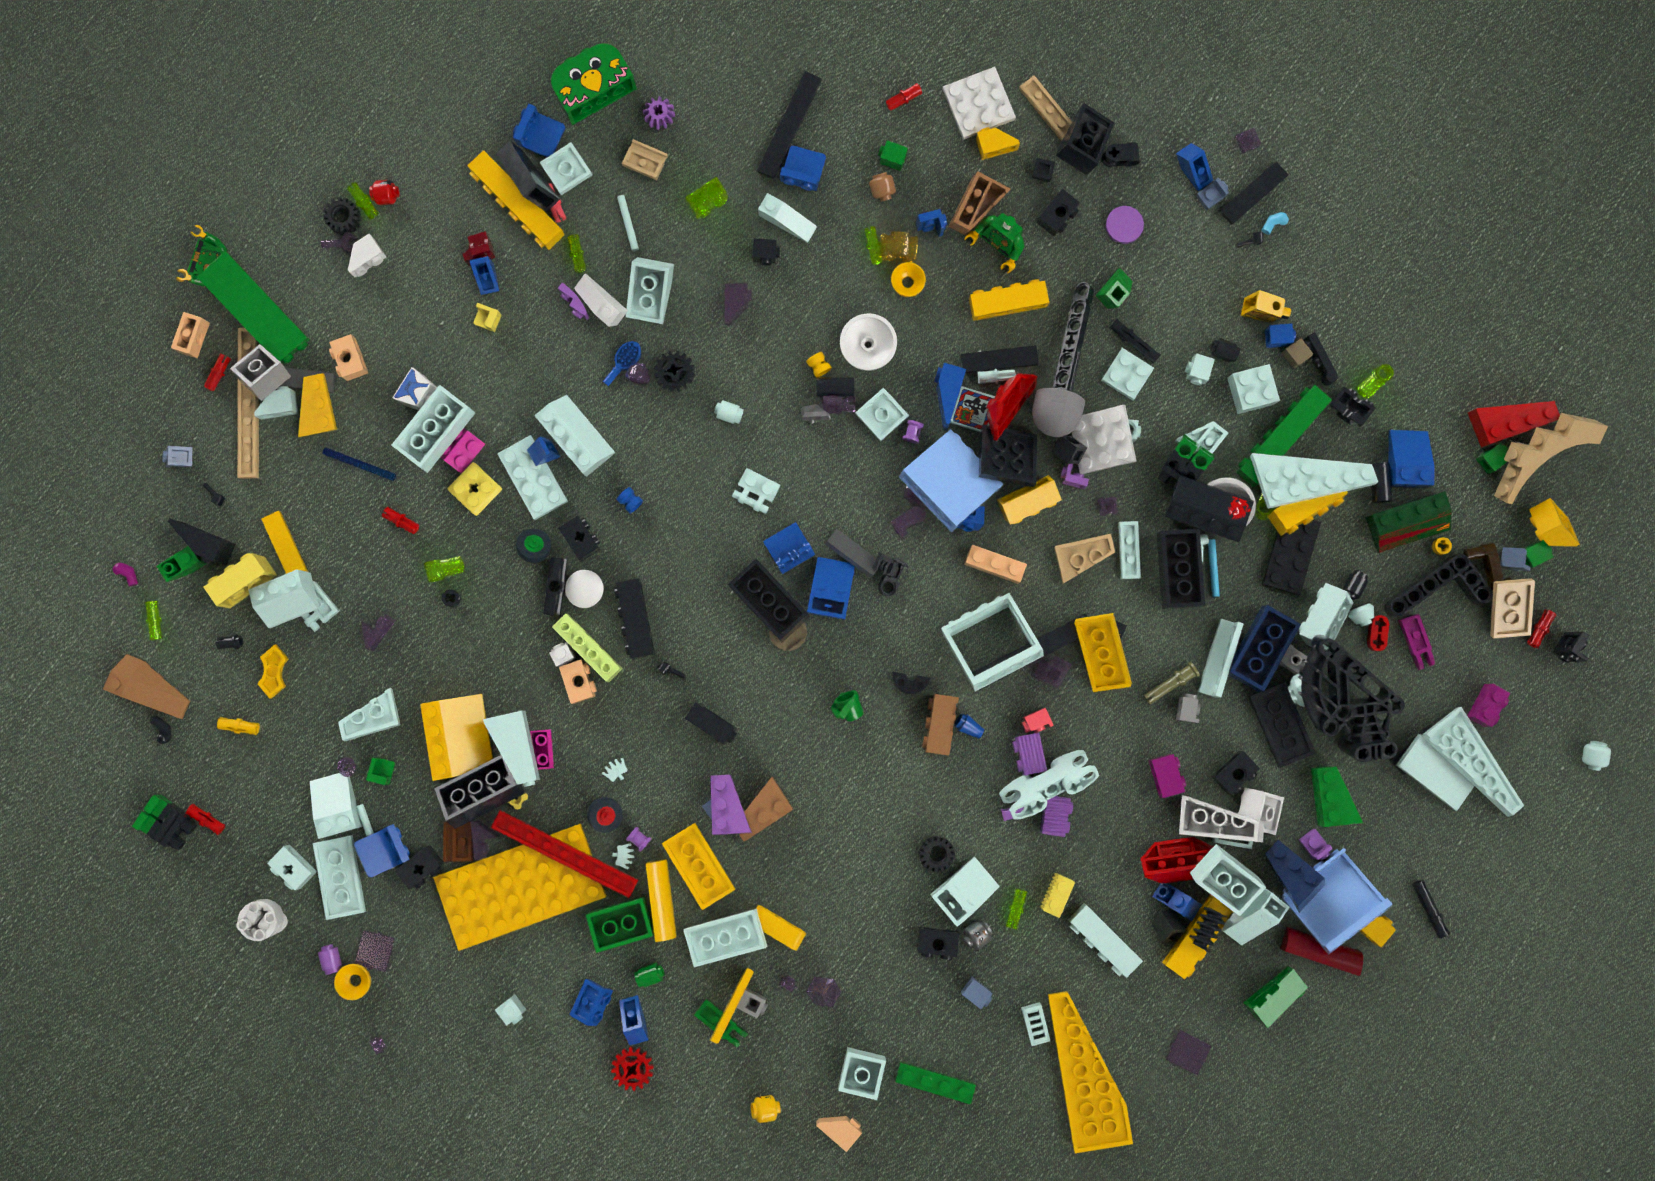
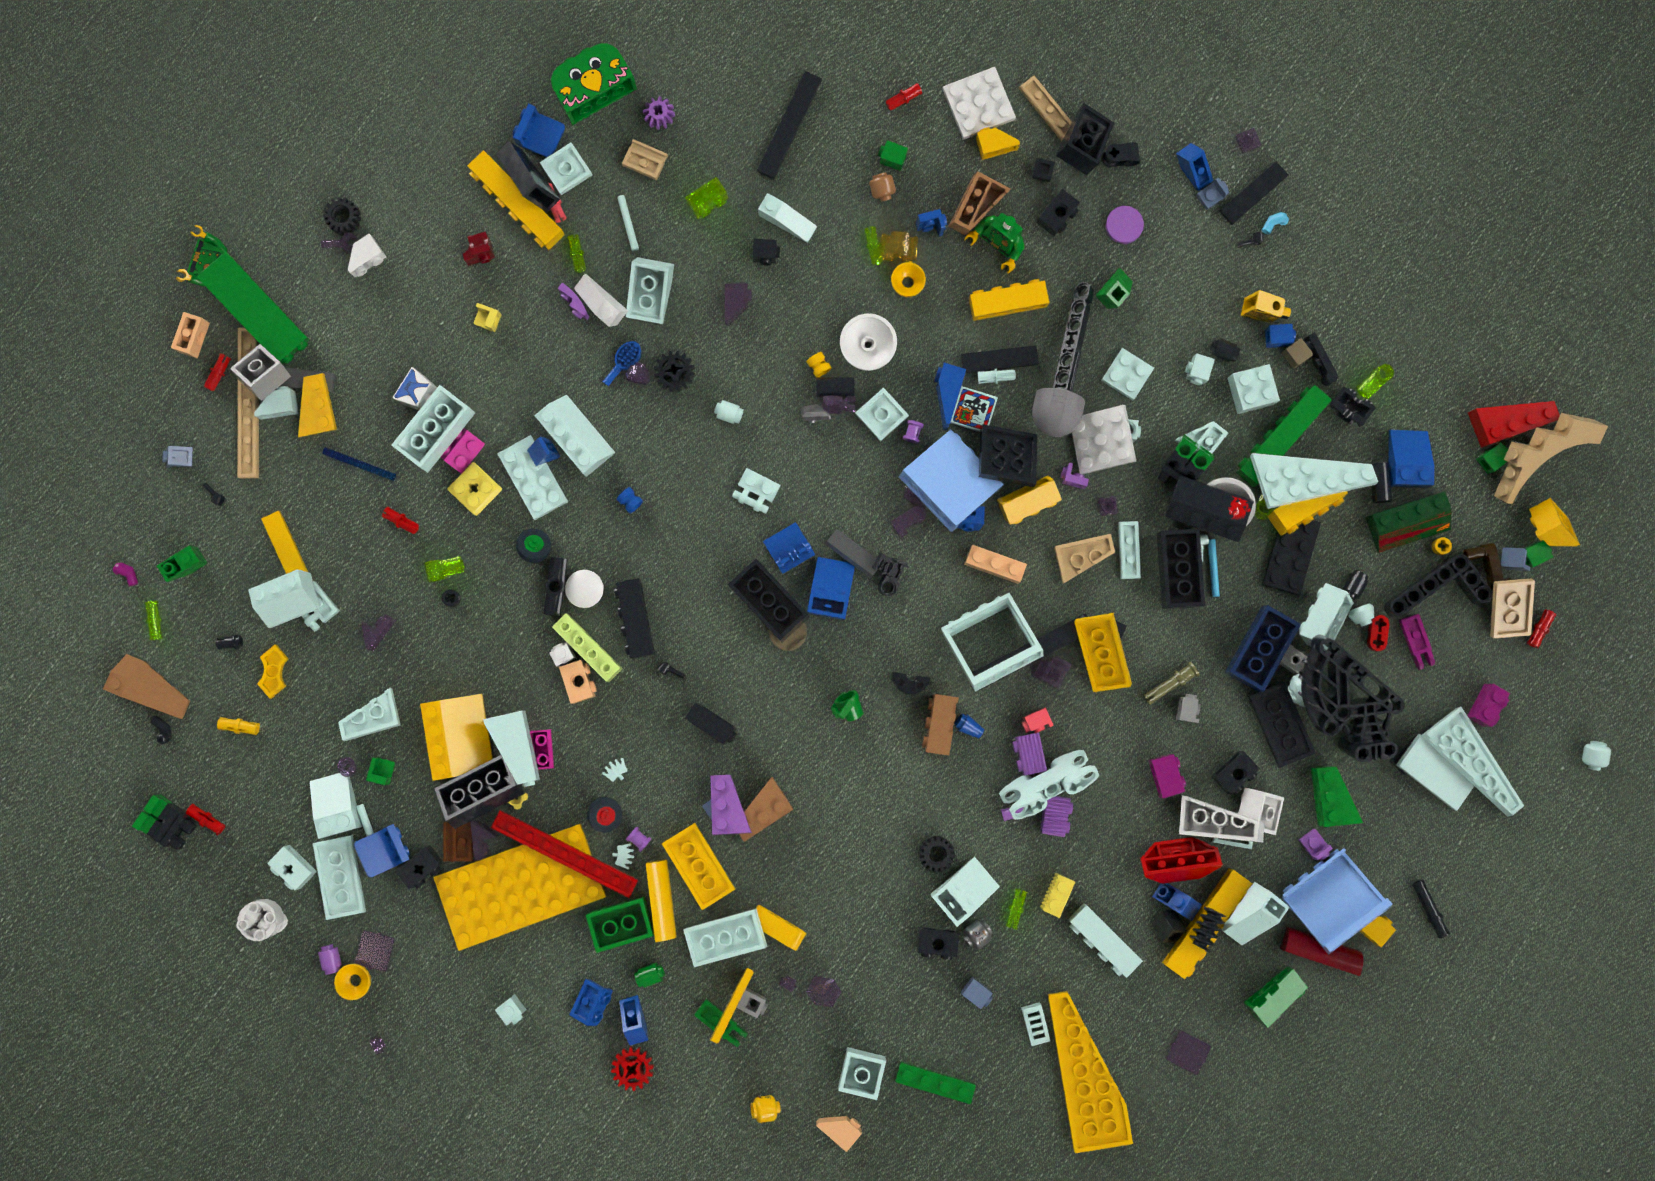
(208, 546): black slope -> none
(236, 580): light yellow brick -> none
(355, 366): light nougat brick -> none
(362, 200): clear neon green pin -> none
(384, 192): red head -> none
(485, 275): blue slope -> none
(571, 531): black brick -> none
(803, 168): blue bracket -> none
(1009, 401): red wedge -> none
(1069, 449): black brick -> none
(1135, 341): black pin -> none
(1220, 658): light aqua fence -> none
(1227, 880): light aqua brick -> none
(1294, 874): dark blue wedge -> none
(1570, 647): black bracket -> none

